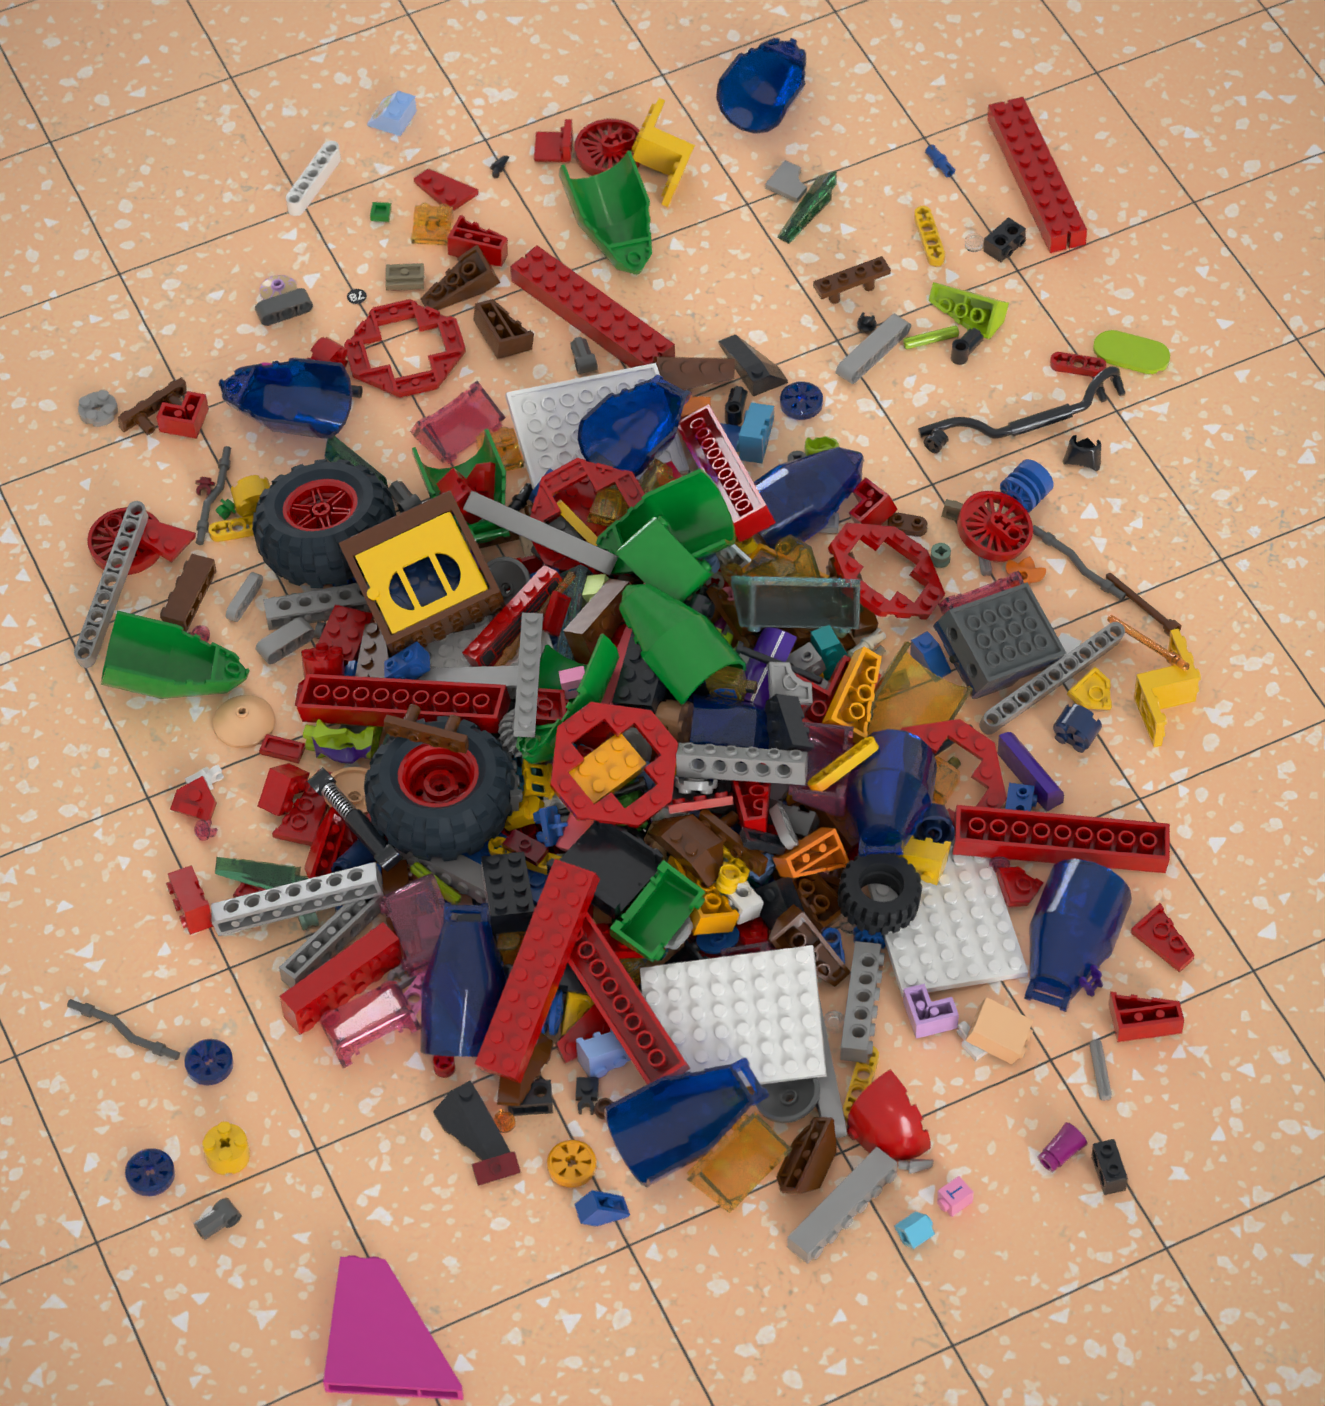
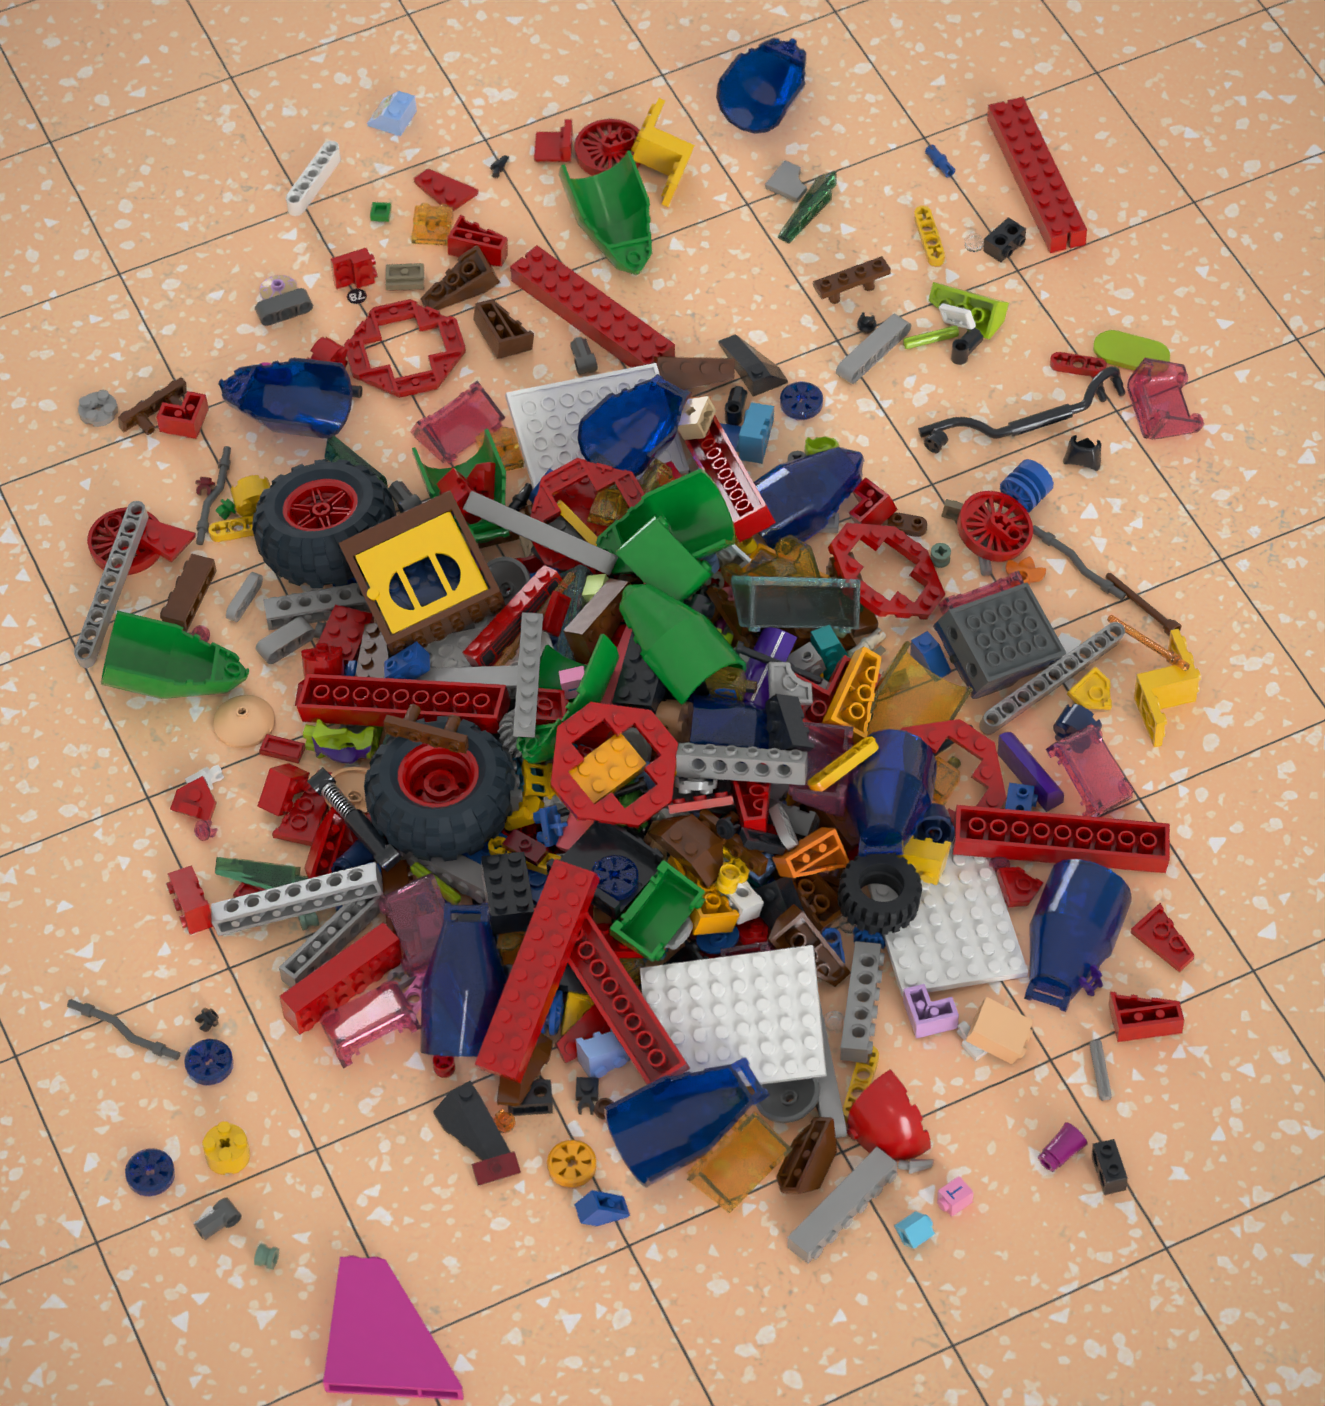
(209, 1017): none -> black plate
(266, 1256): none -> sand green wheel
(354, 269): none -> red plate
(616, 866): none -> clear blue wheel
(696, 418): none -> tan brick
(726, 828): none -> black plate
(957, 316): none -> white plate
(1092, 770): none -> clear pink windscreen
(1160, 401): none -> clear pink windscreen

